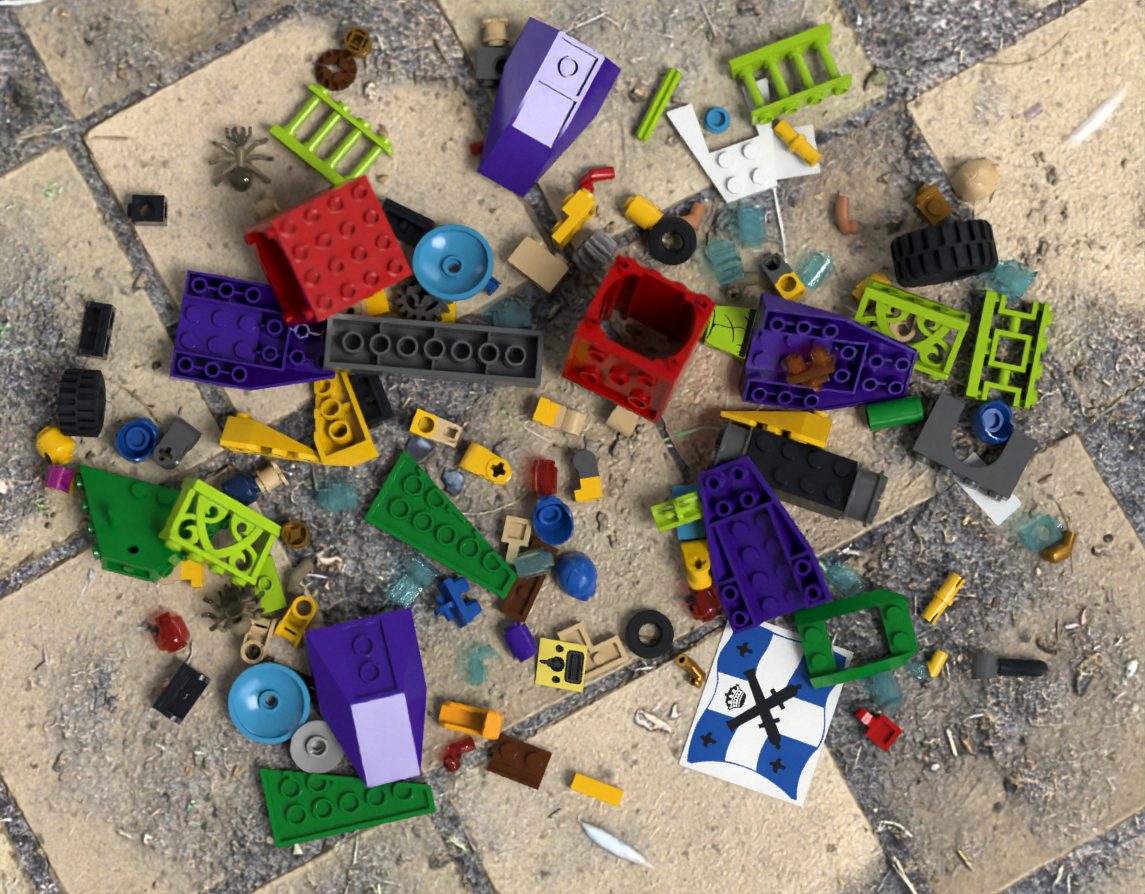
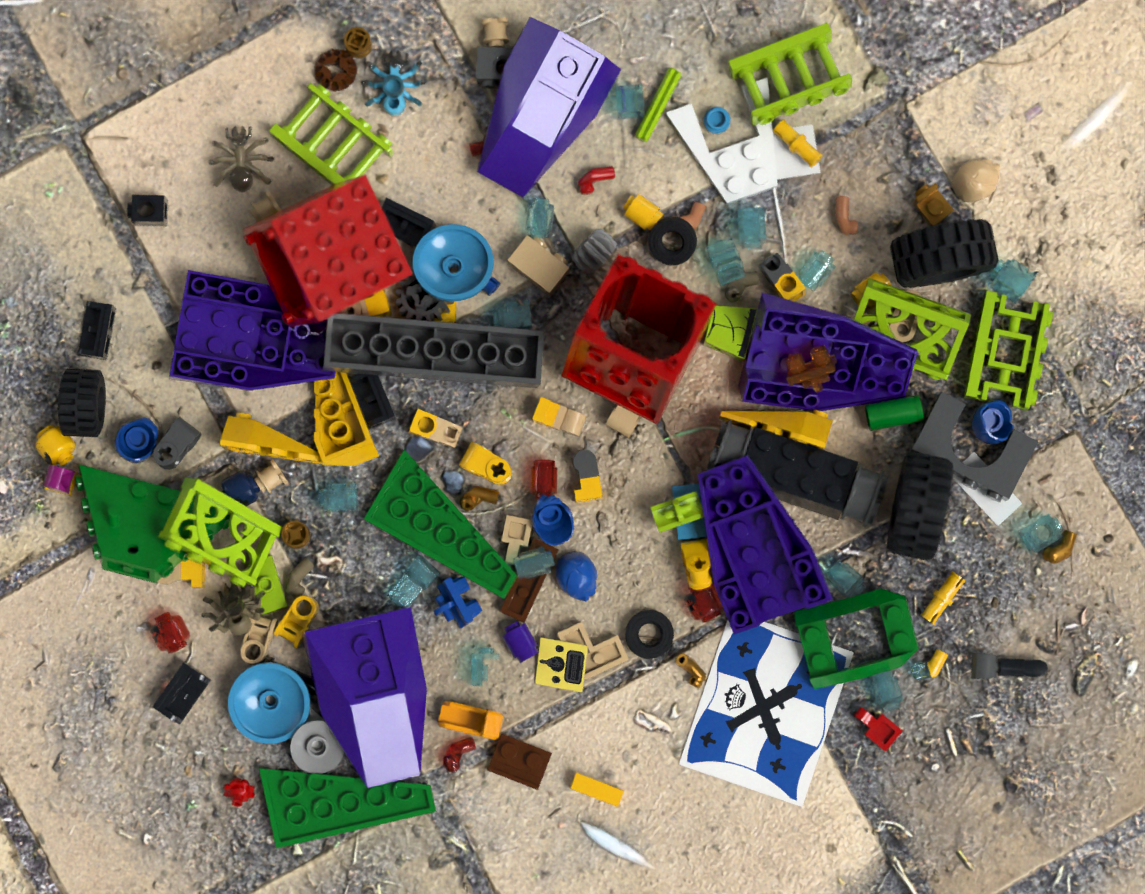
(239, 791): none -> red plant
(392, 85): none -> animal
(477, 495): none -> pearl gold arm
(539, 218): none -> clear light blue brick
(576, 212): yellow plate -> none
(629, 101): none -> clear light blue brick
(920, 506): none -> black tyre

